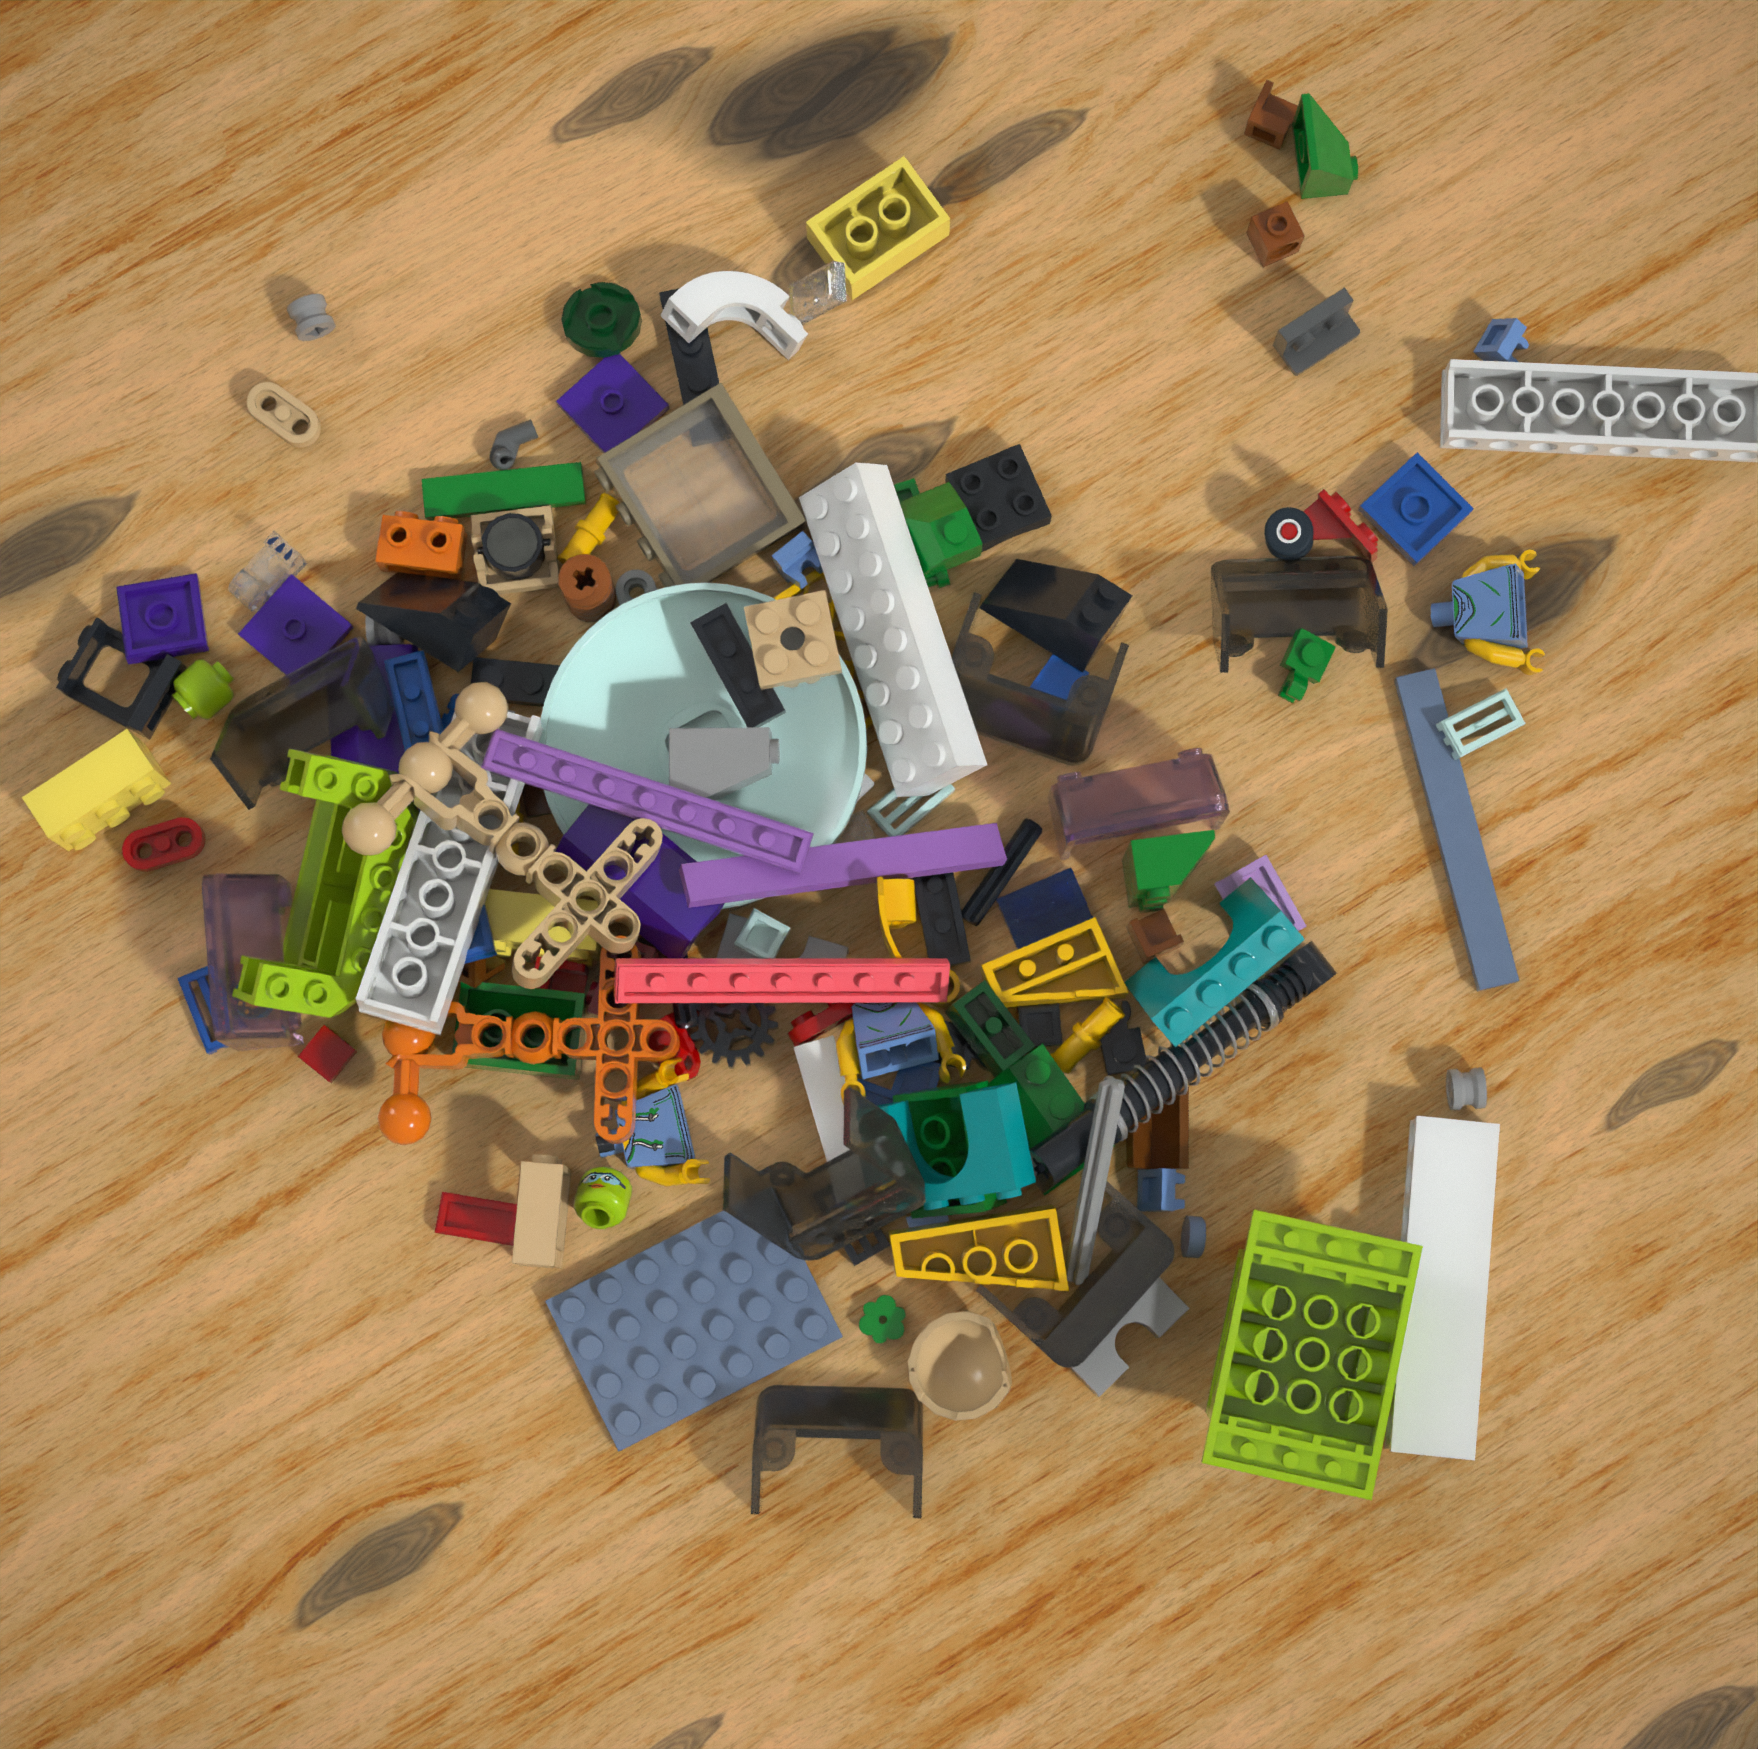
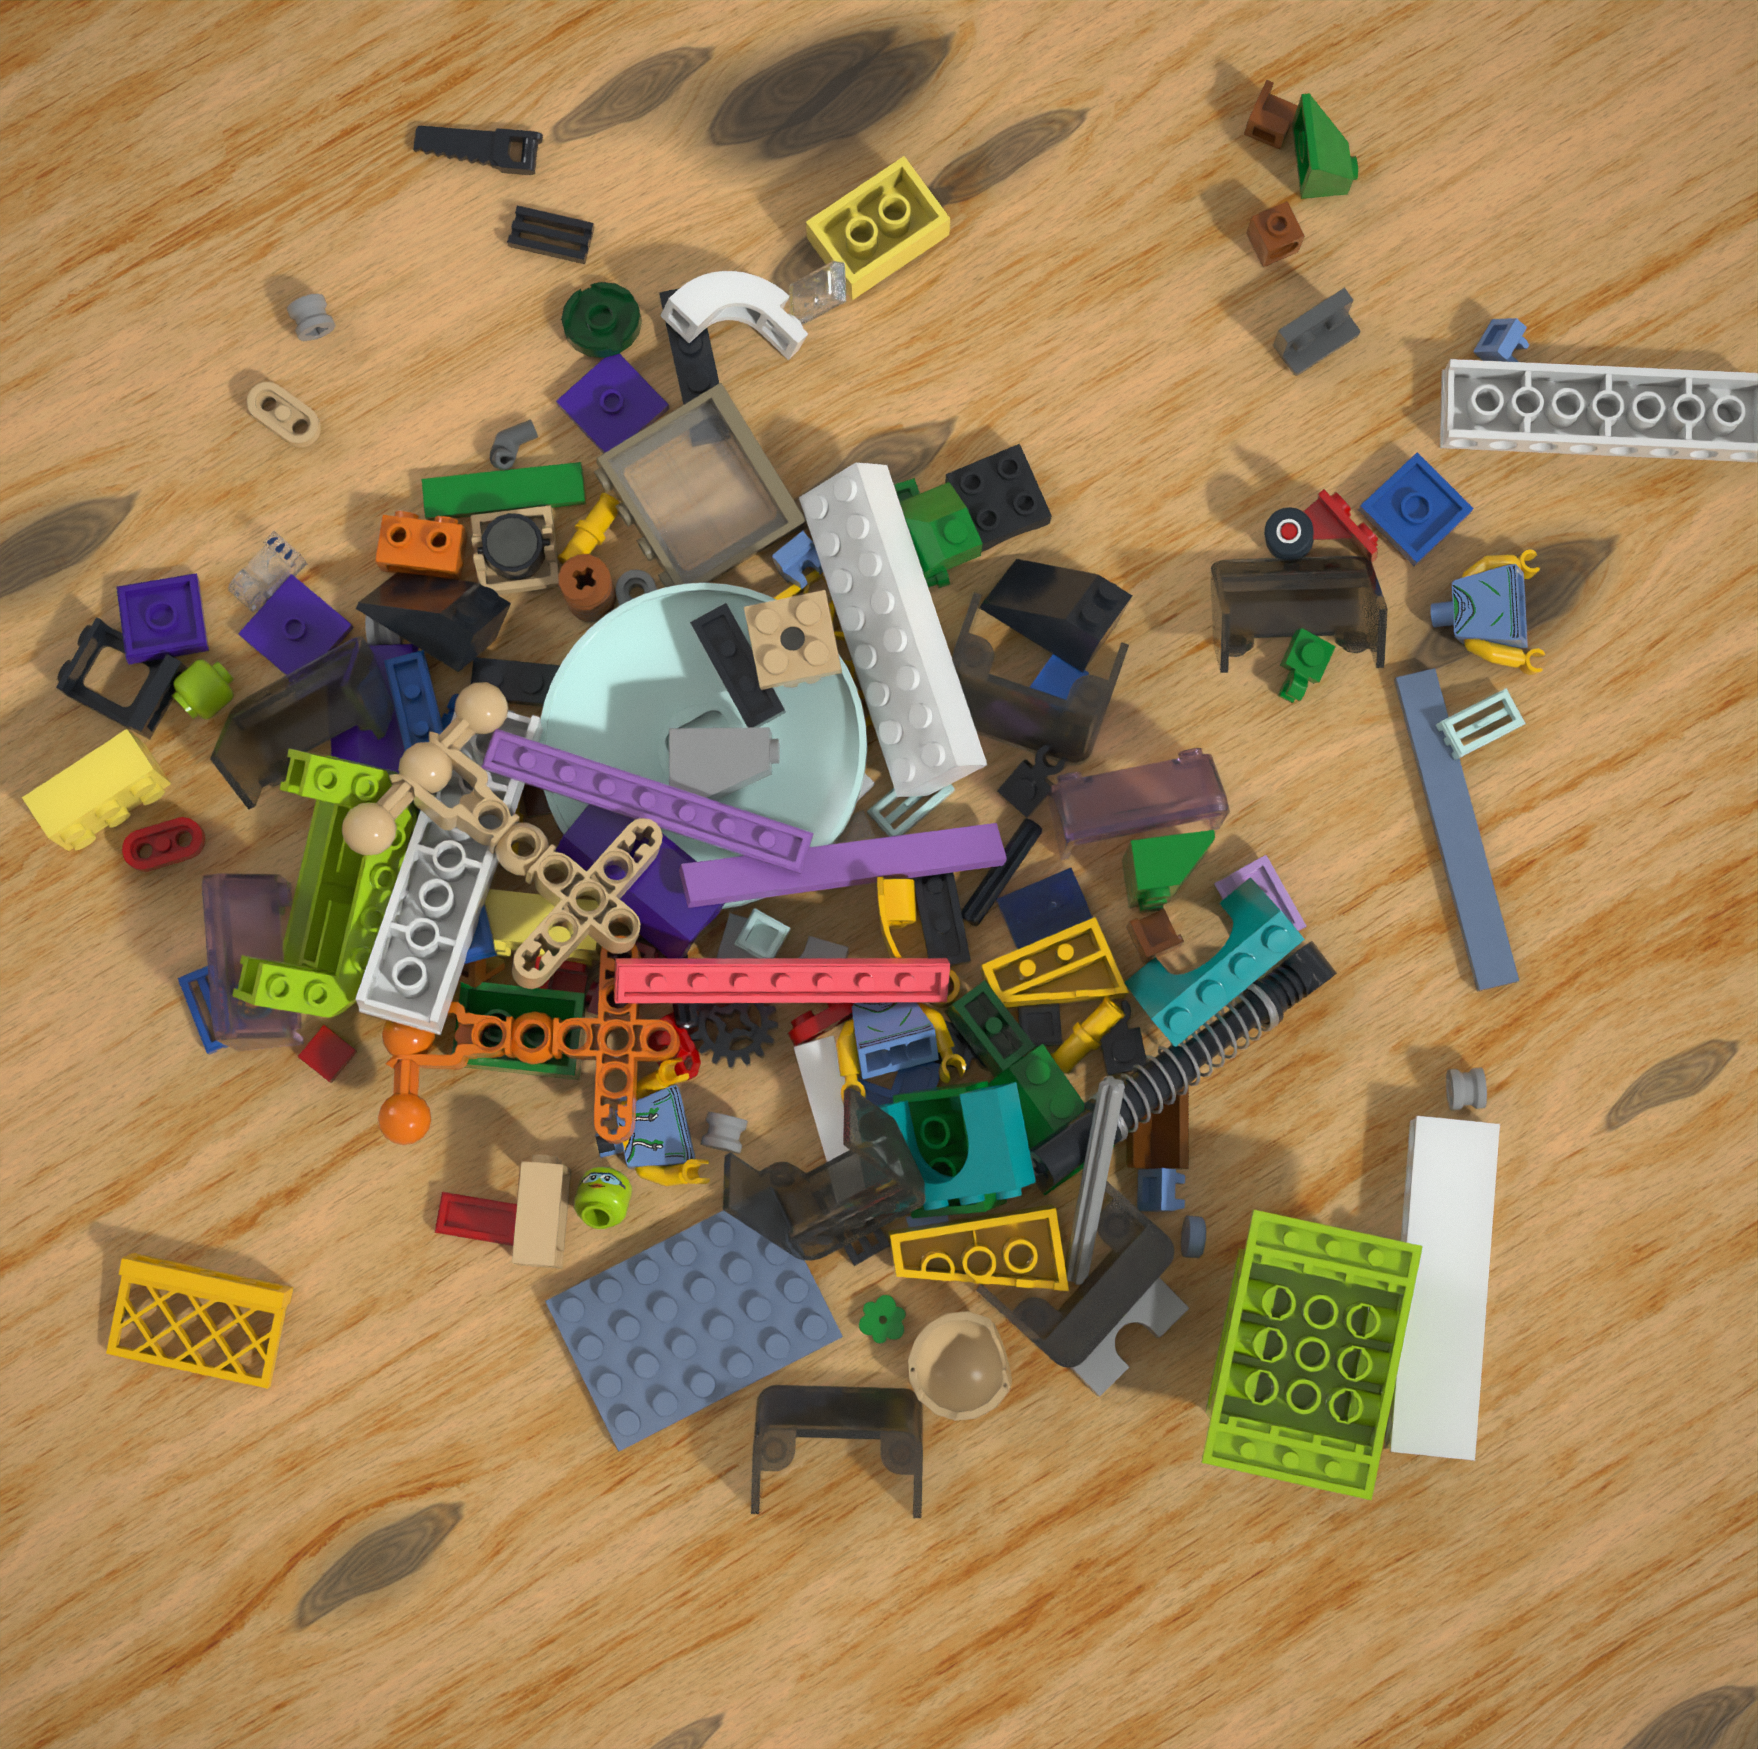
(205, 1284): none -> yellow fence
(481, 146): none -> black piece
(554, 220): none -> black tile
(724, 1132): none -> light grey wheel
(1030, 783): none -> black plate

